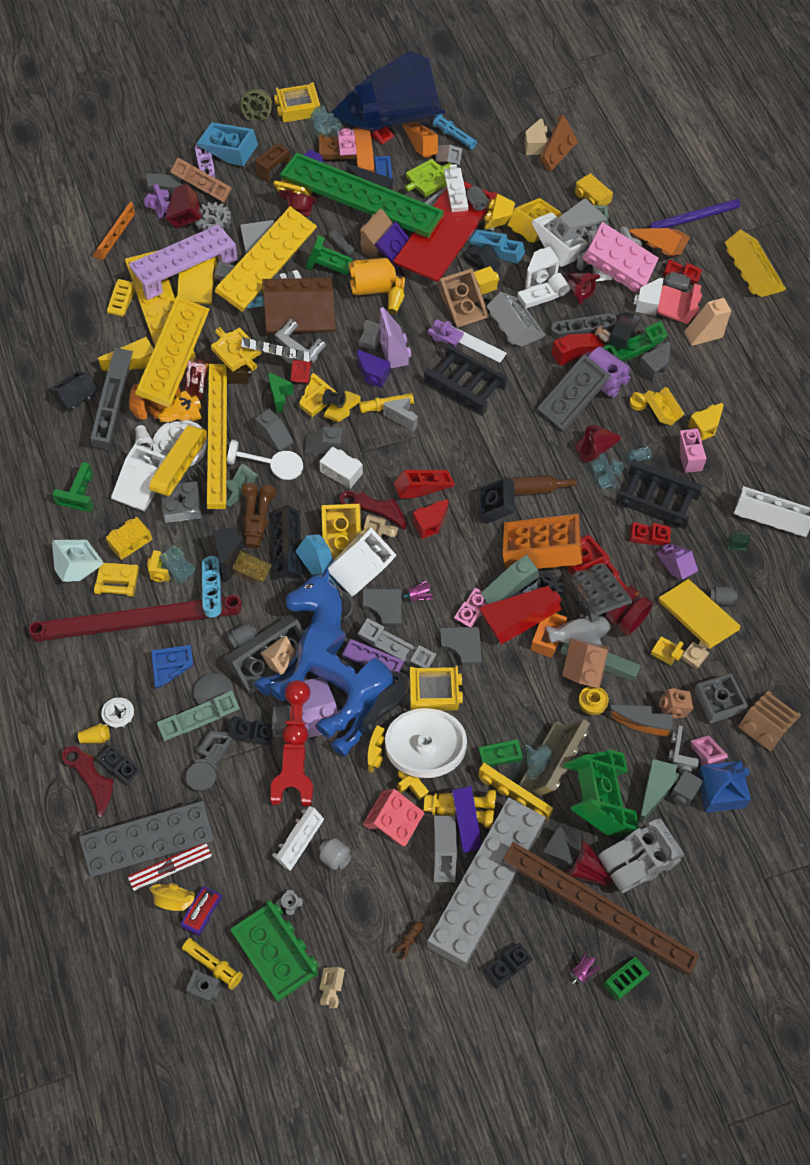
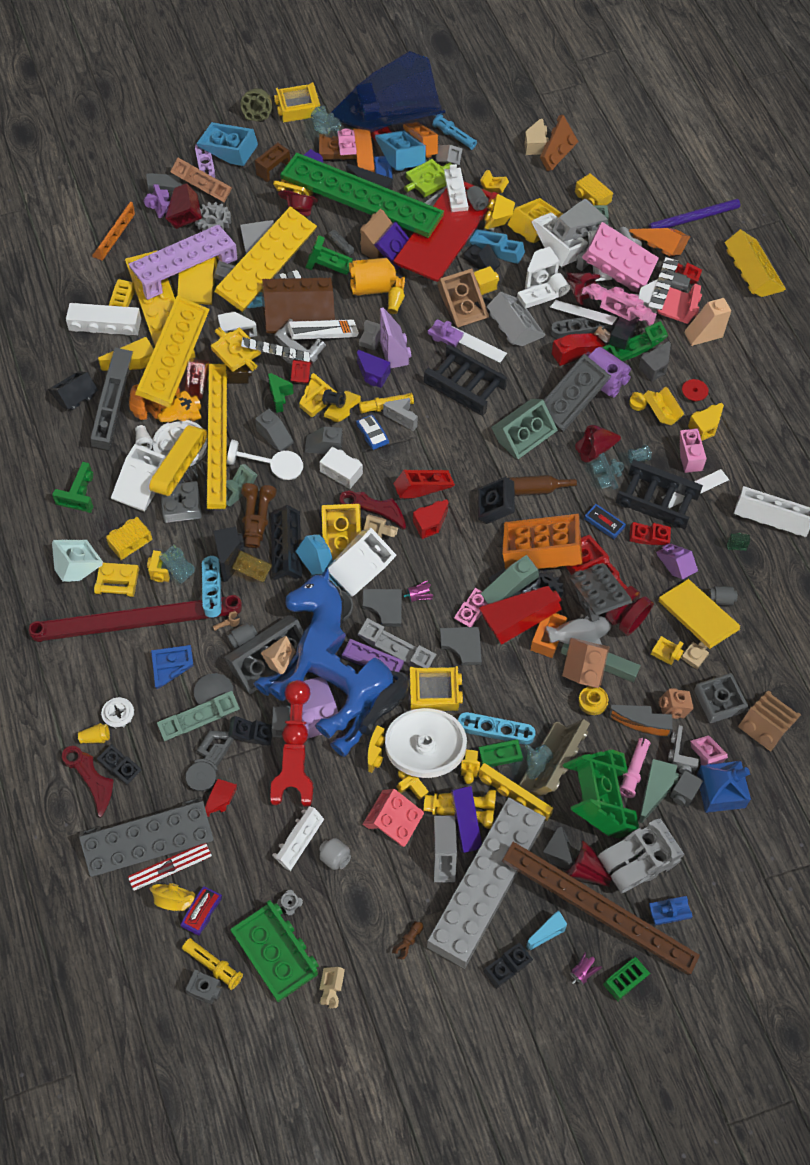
(103, 319): none -> white brick
(220, 796): none -> red slope
(229, 621): none -> medium nougat hand
(233, 321): none -> white slope
(322, 329): none -> white tile
(373, 432): none -> slope
(401, 149): none -> dark azure slope
(470, 766): none -> yellow piece
(493, 184): none -> yellow bracket
(497, 724): none -> medium azure beam
(525, 428): none -> sand green slope
(552, 927): none -> medium azure slope
(580, 311): none -> white sticker
(604, 521): none -> tile
(620, 303): none -> bright pink bracket
(633, 777): none -> bright pink pin
(663, 283): none -> sticker
(670, 910): none -> blue hips
(695, 390): none -> red piece
(708, 482): none -> white sticker

